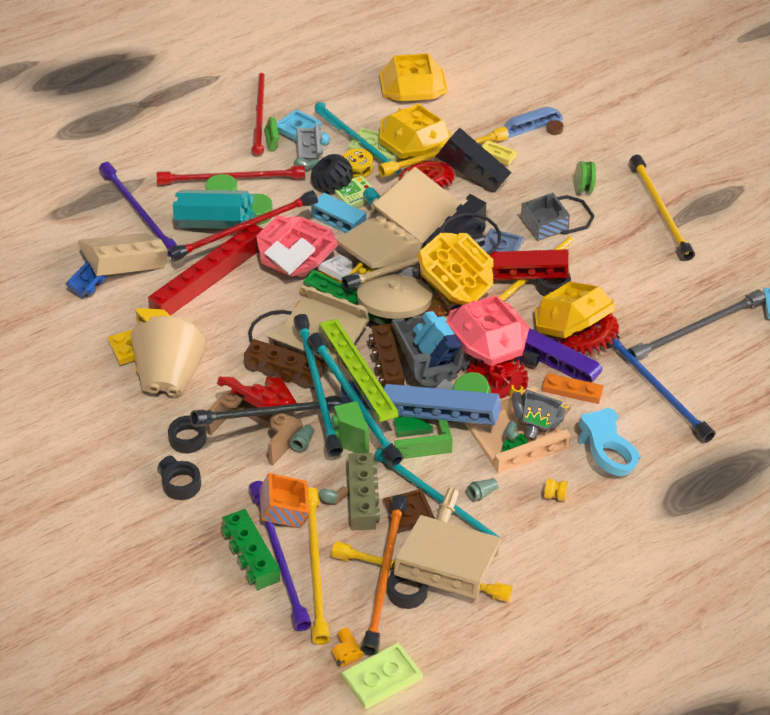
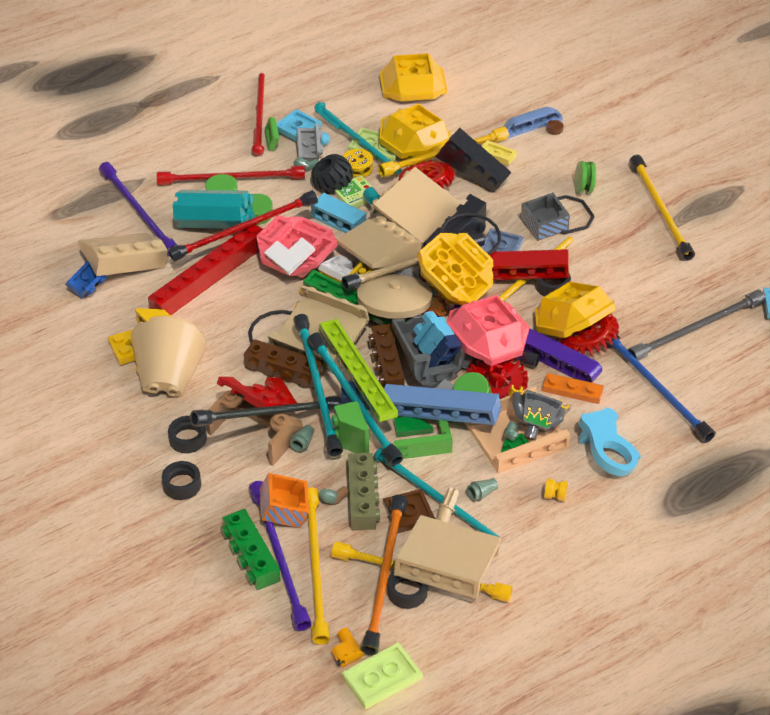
(165, 462): black tile -> none

